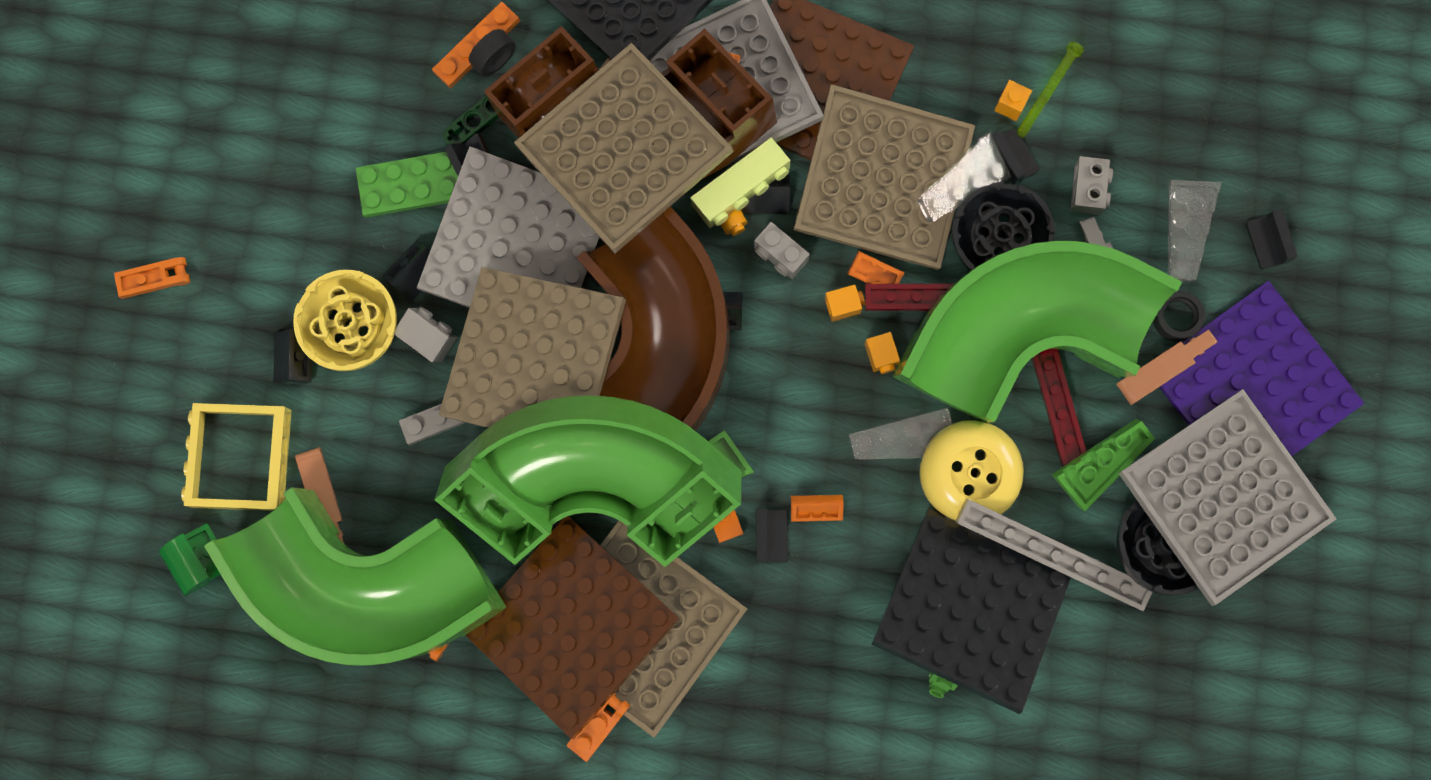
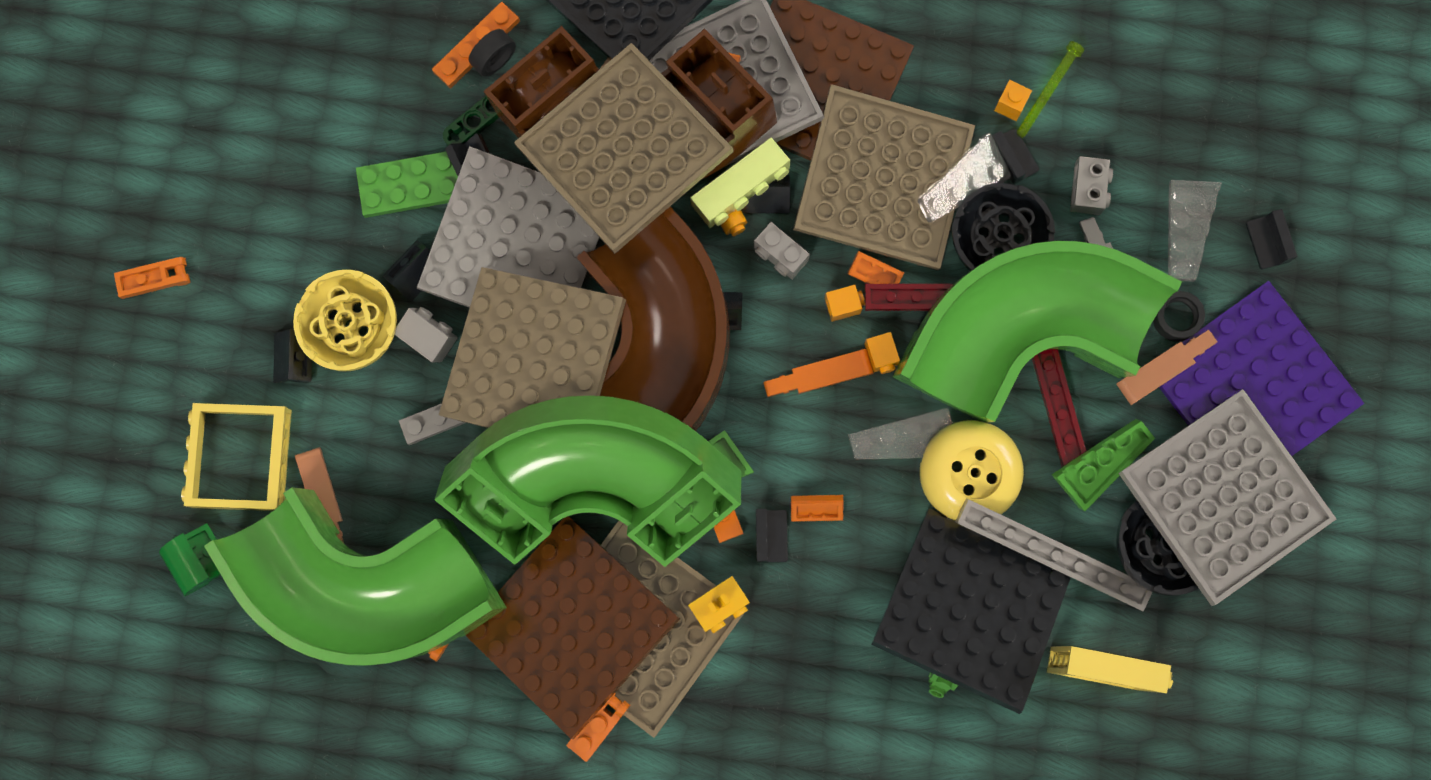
(719, 604): none -> yellow brick
(822, 374): none -> orange piece
(1109, 669): none -> light yellow window

